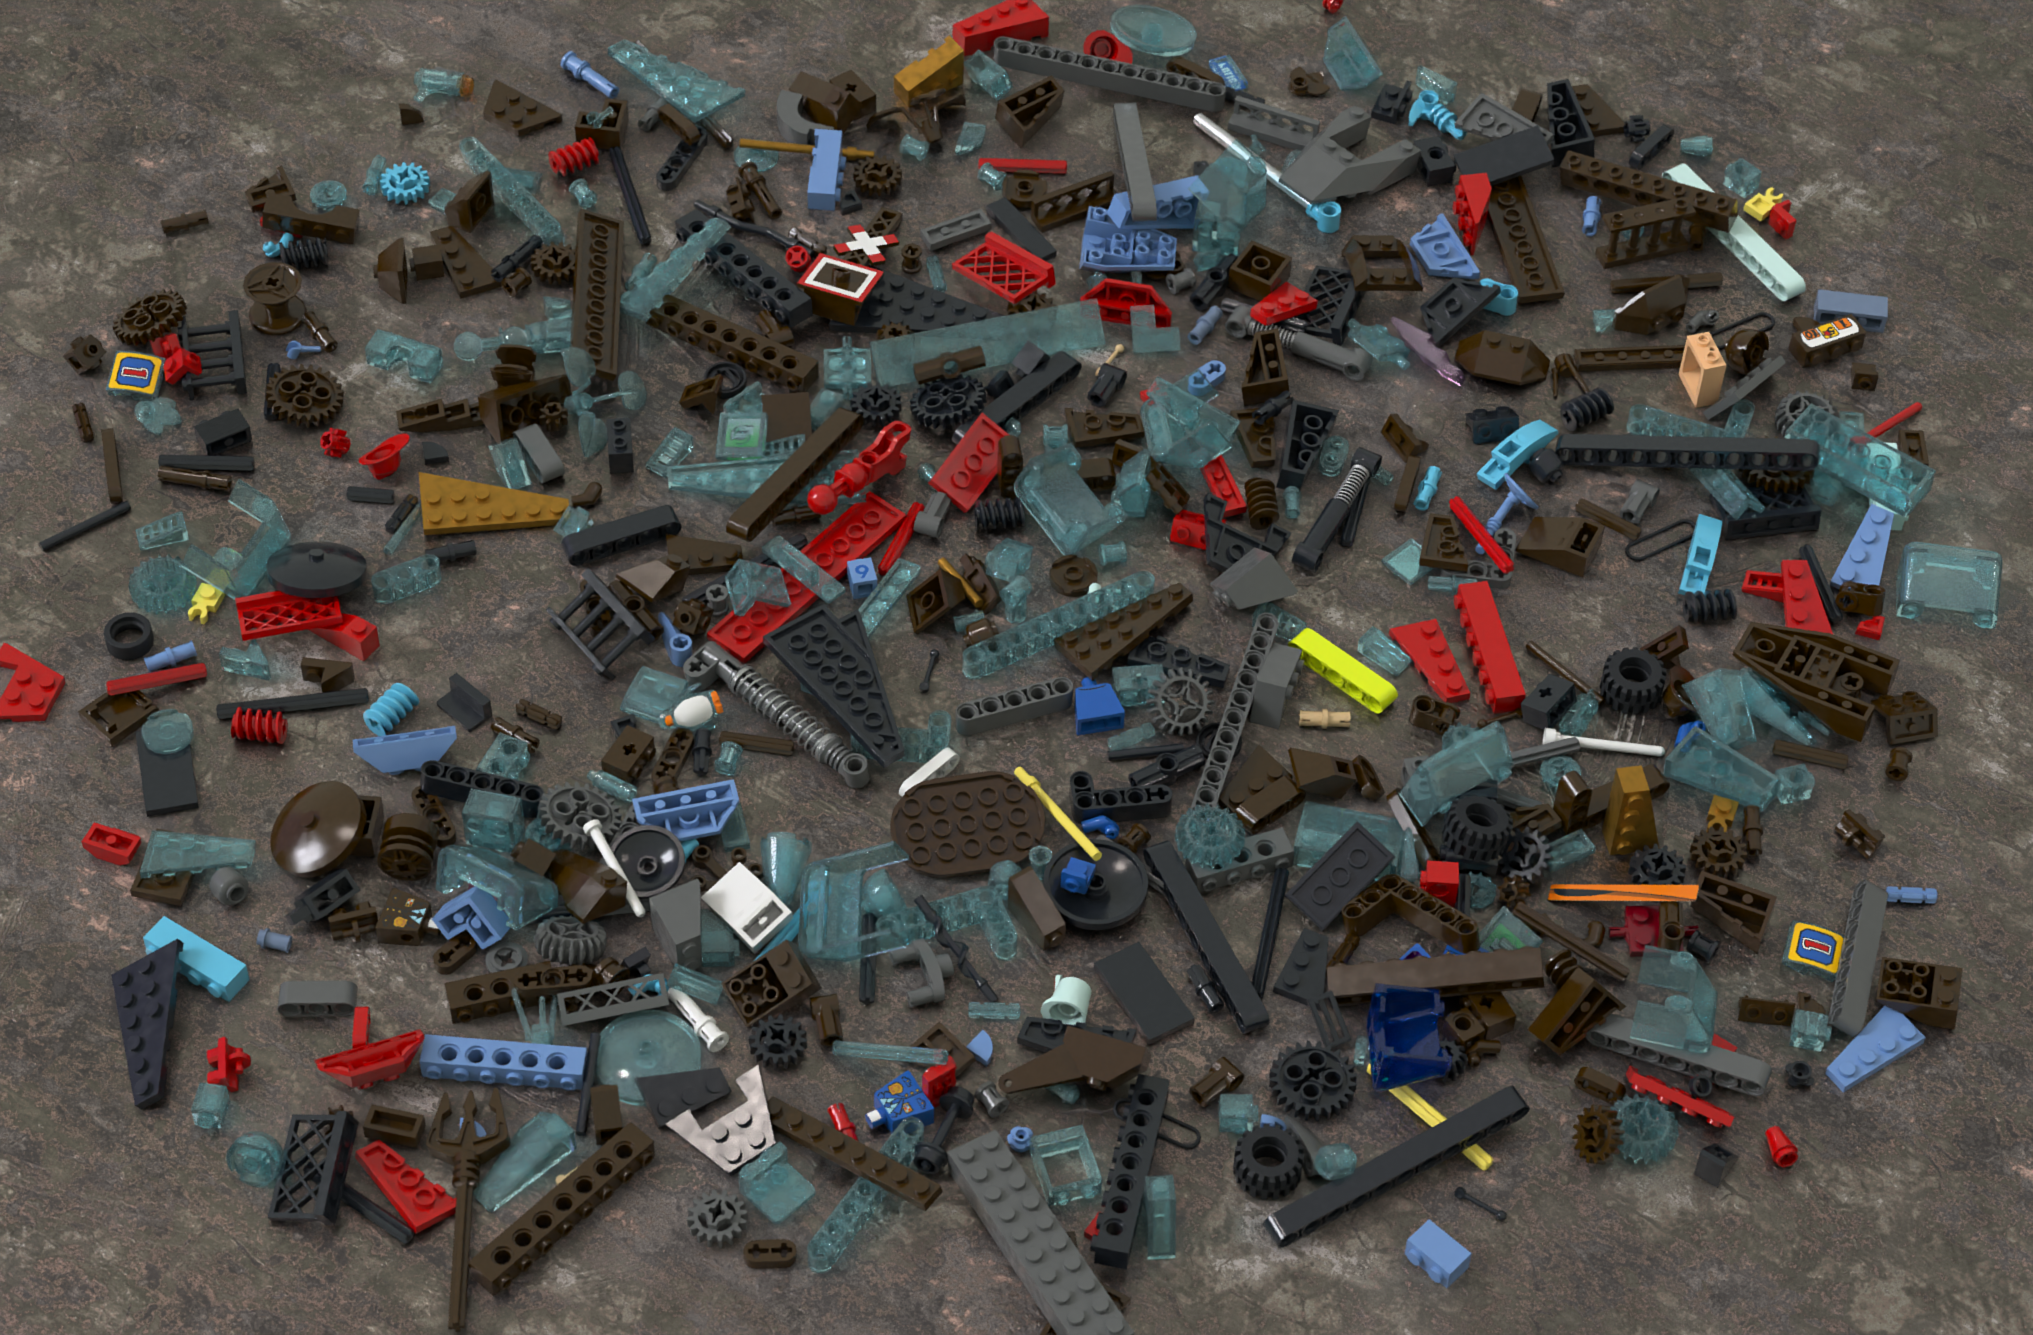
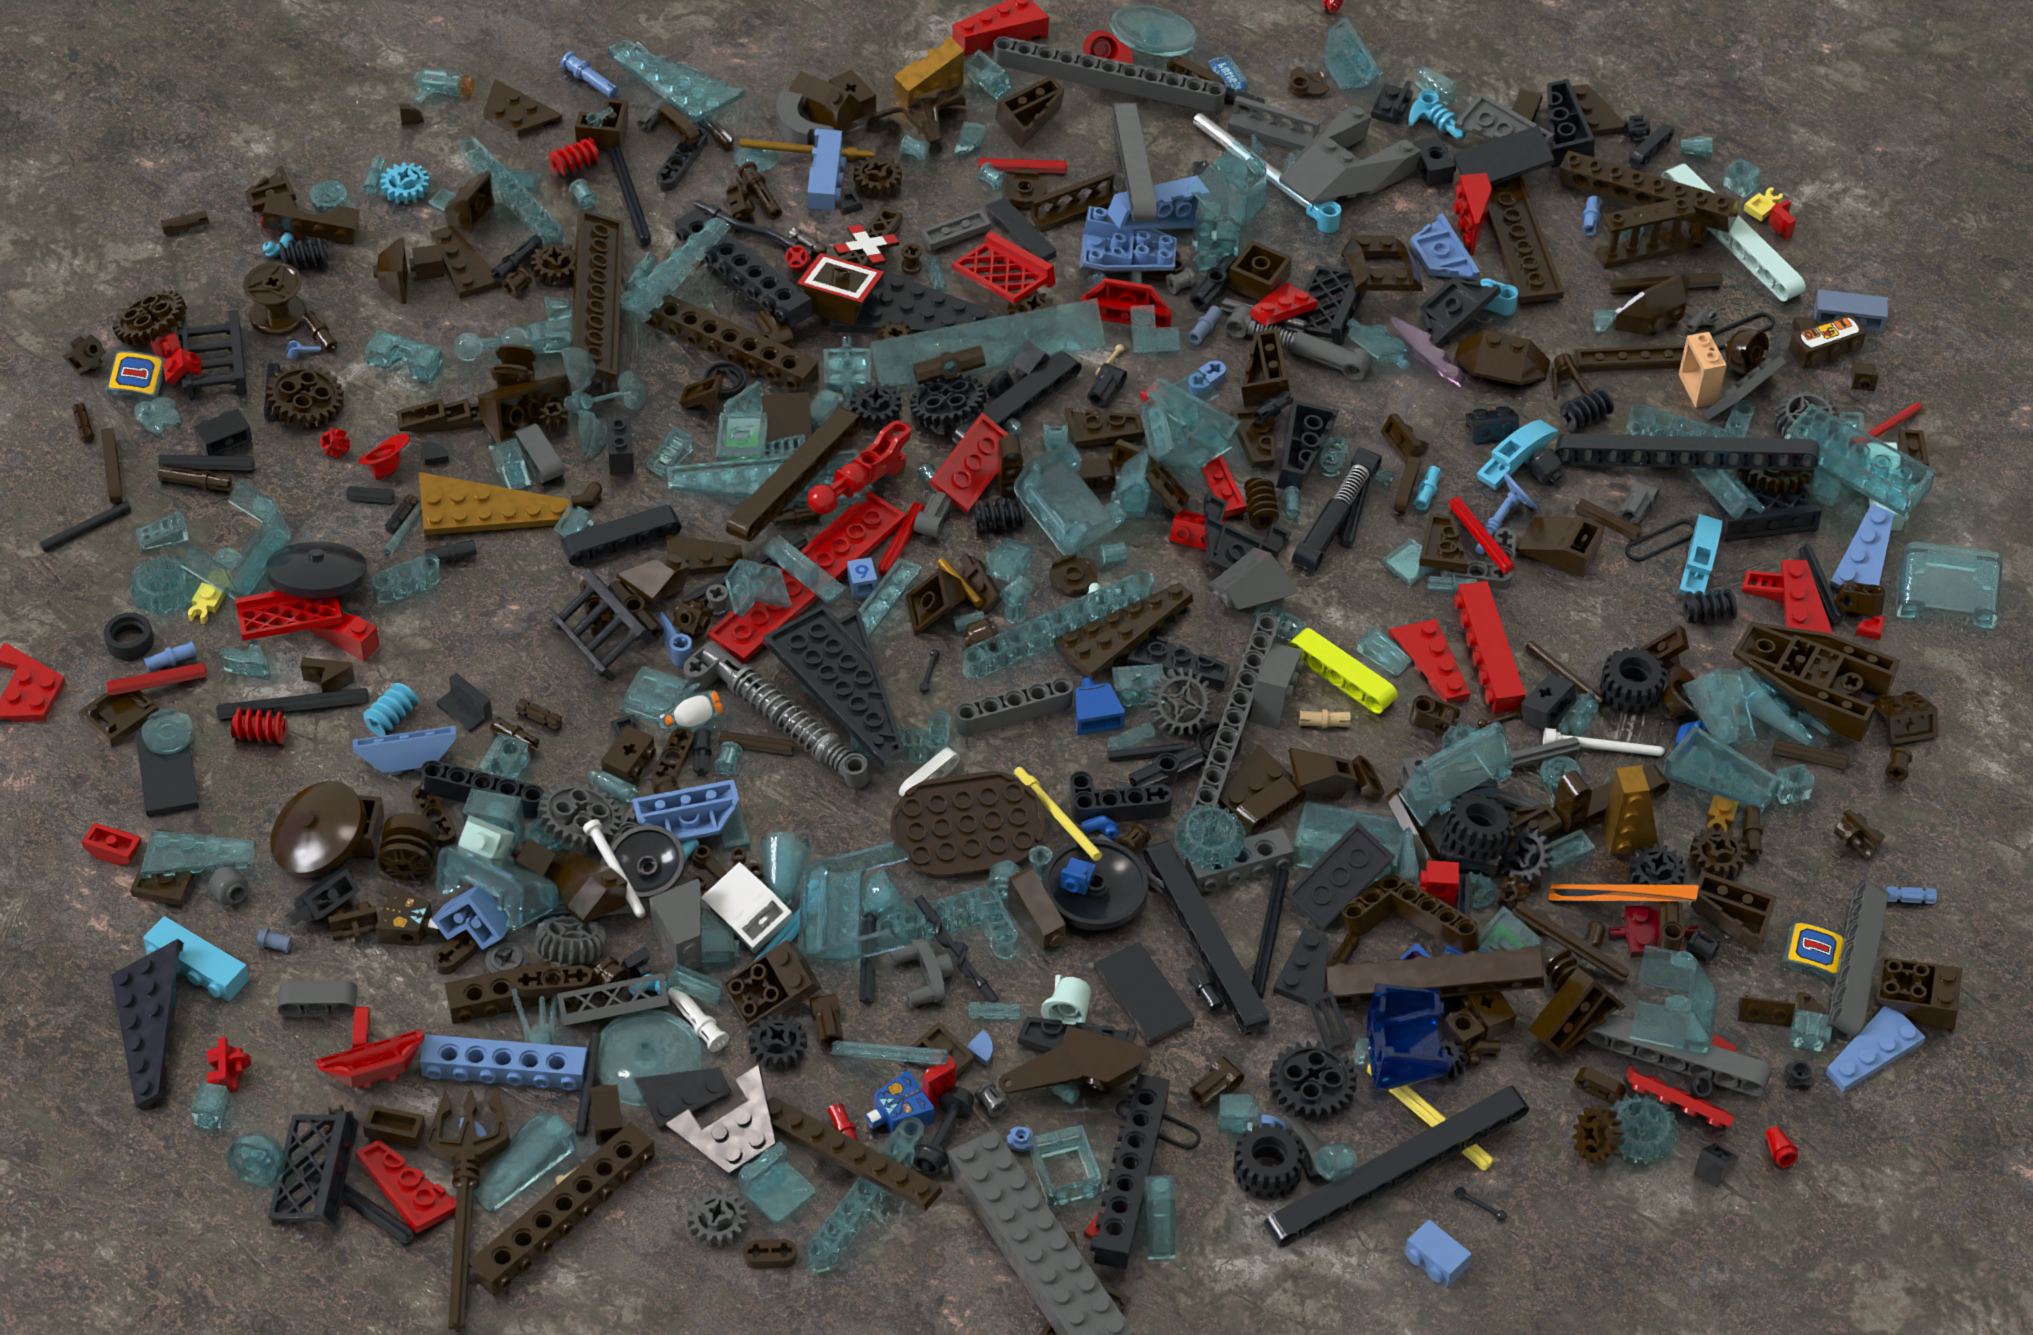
(485, 838): none -> light aqua torso

